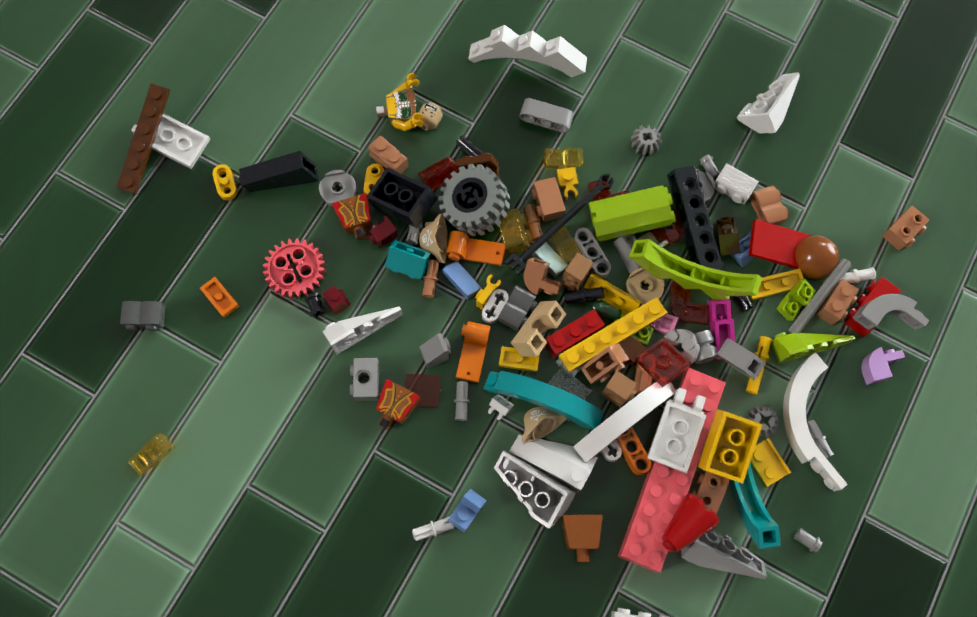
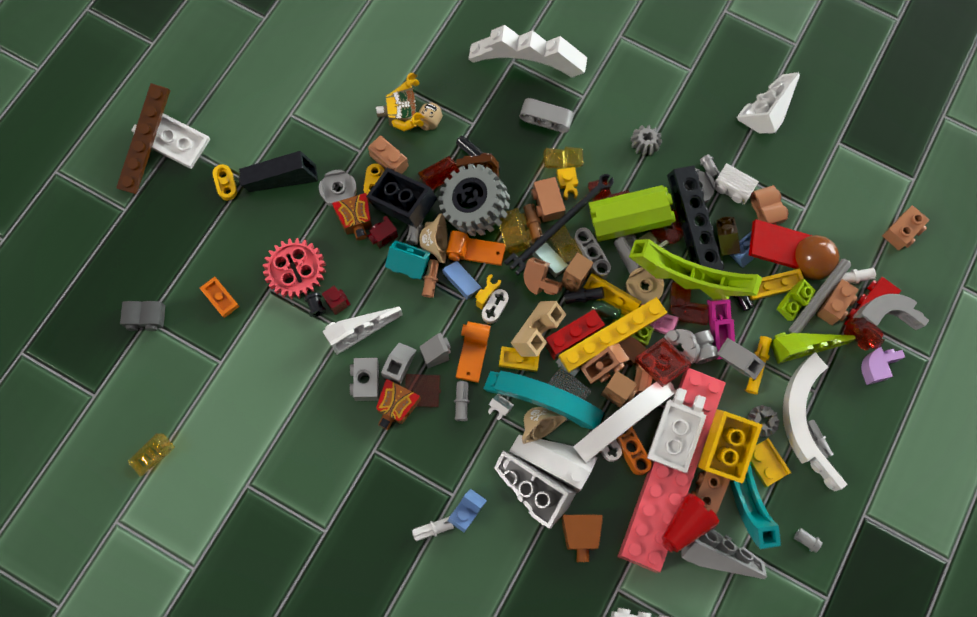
(398, 363): none -> light grey slope
(517, 308): dark grey brick -> none
(866, 334): none -> clear red plate

